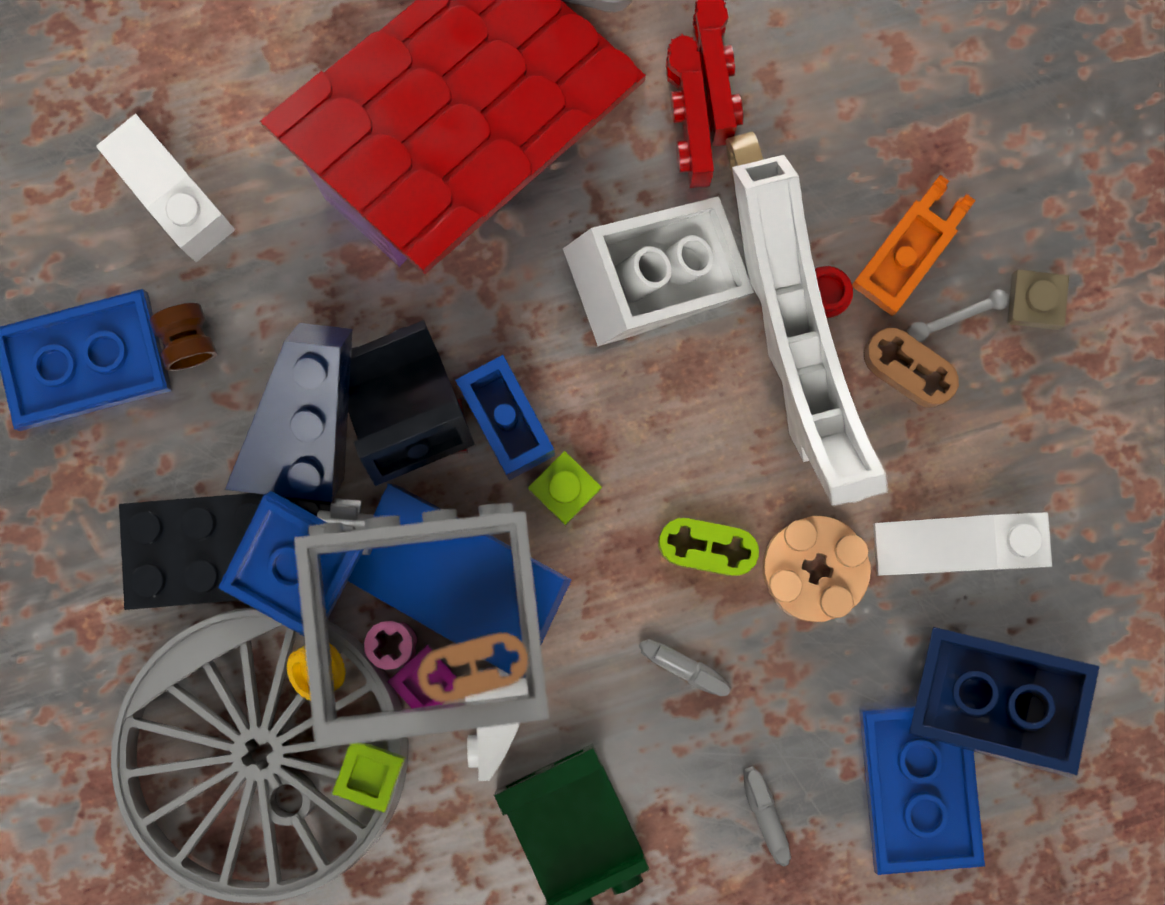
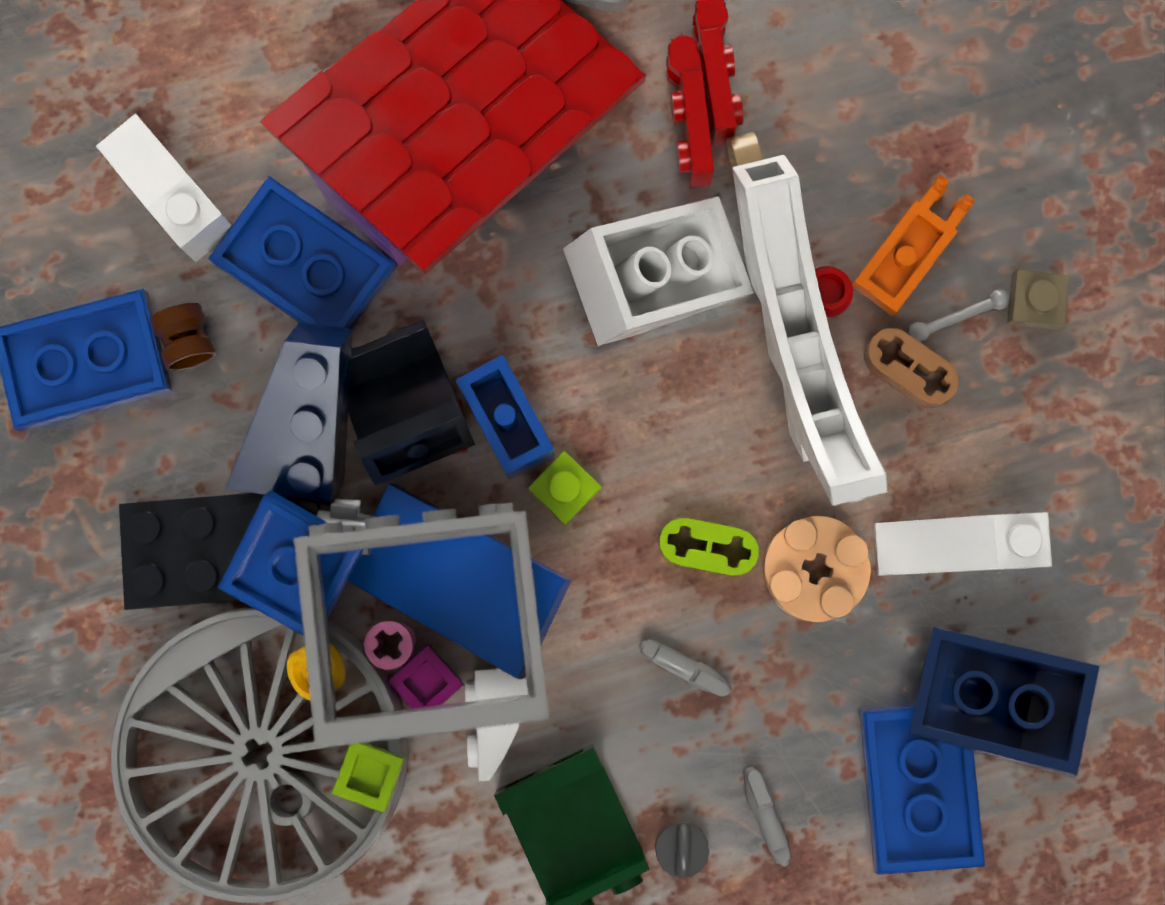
(301, 259): none -> blue tile
(477, 681): medium nougat beam -> none
(681, 849): none -> dark grey tile

